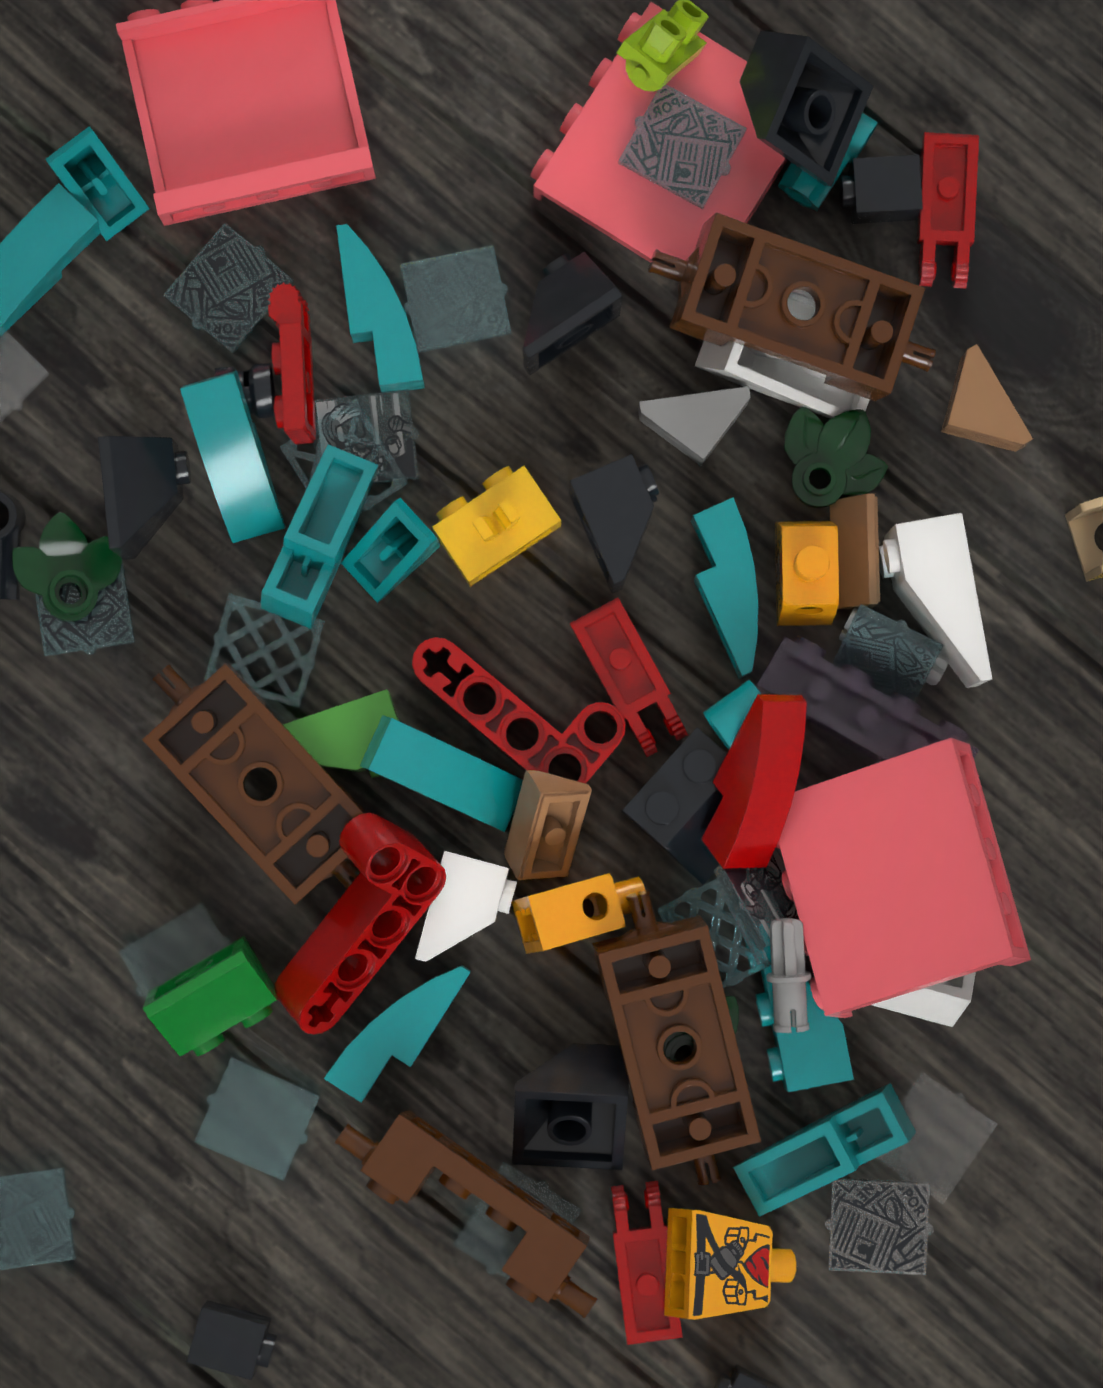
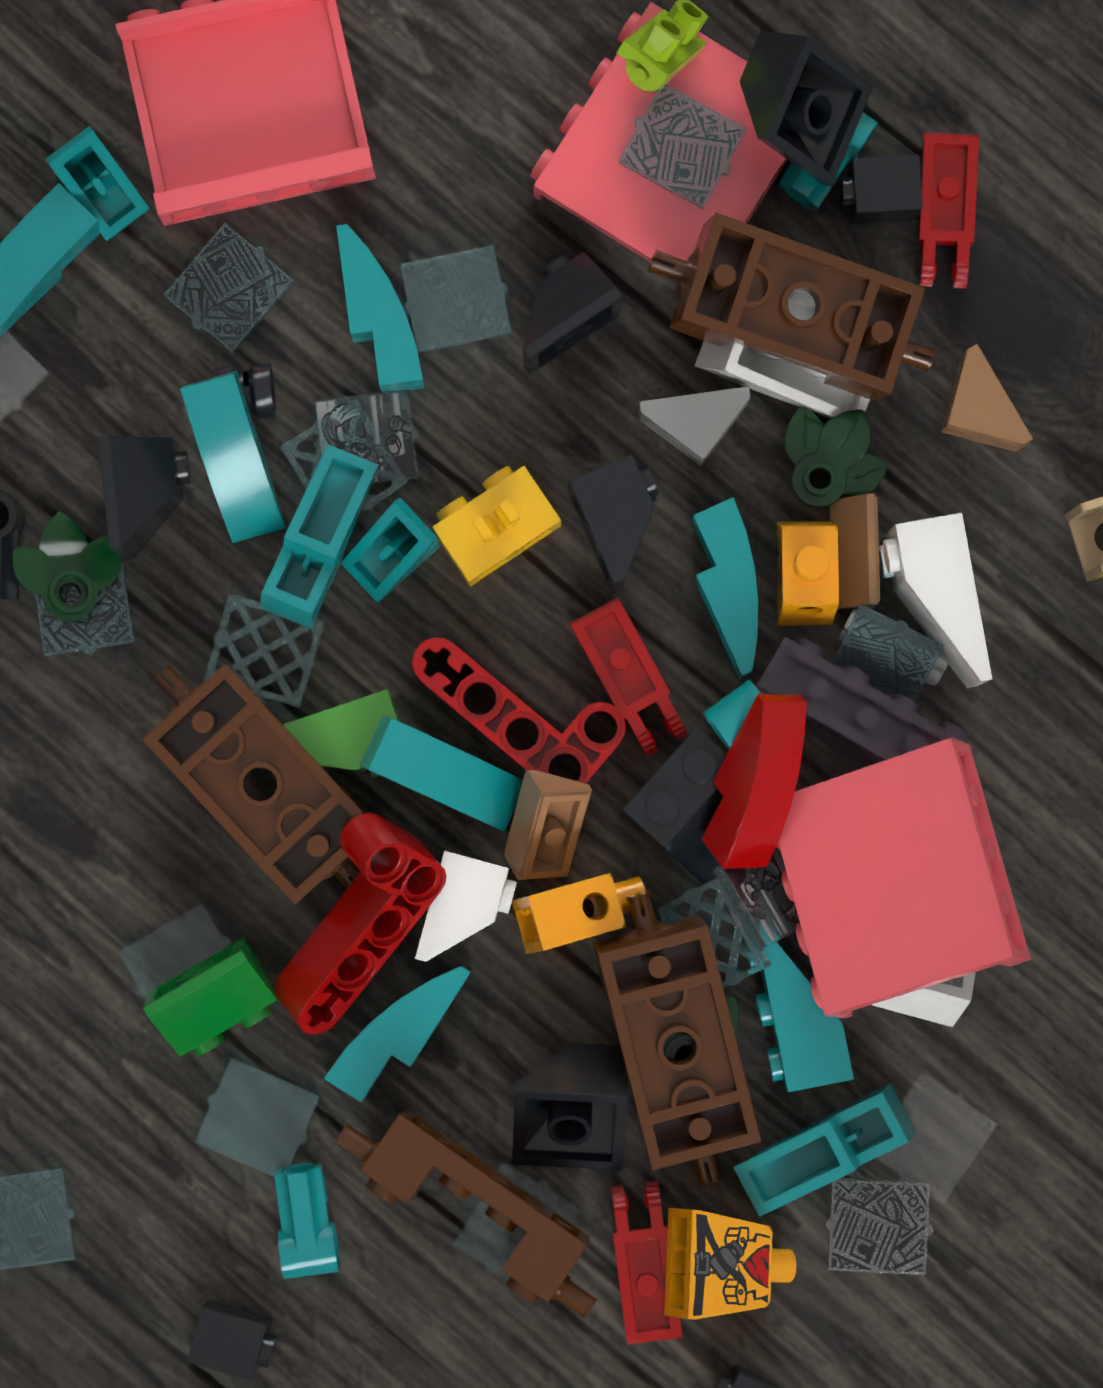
(294, 362): red hinge -> none
(306, 1235): none -> teal piece
(788, 975): light grey axle -> none

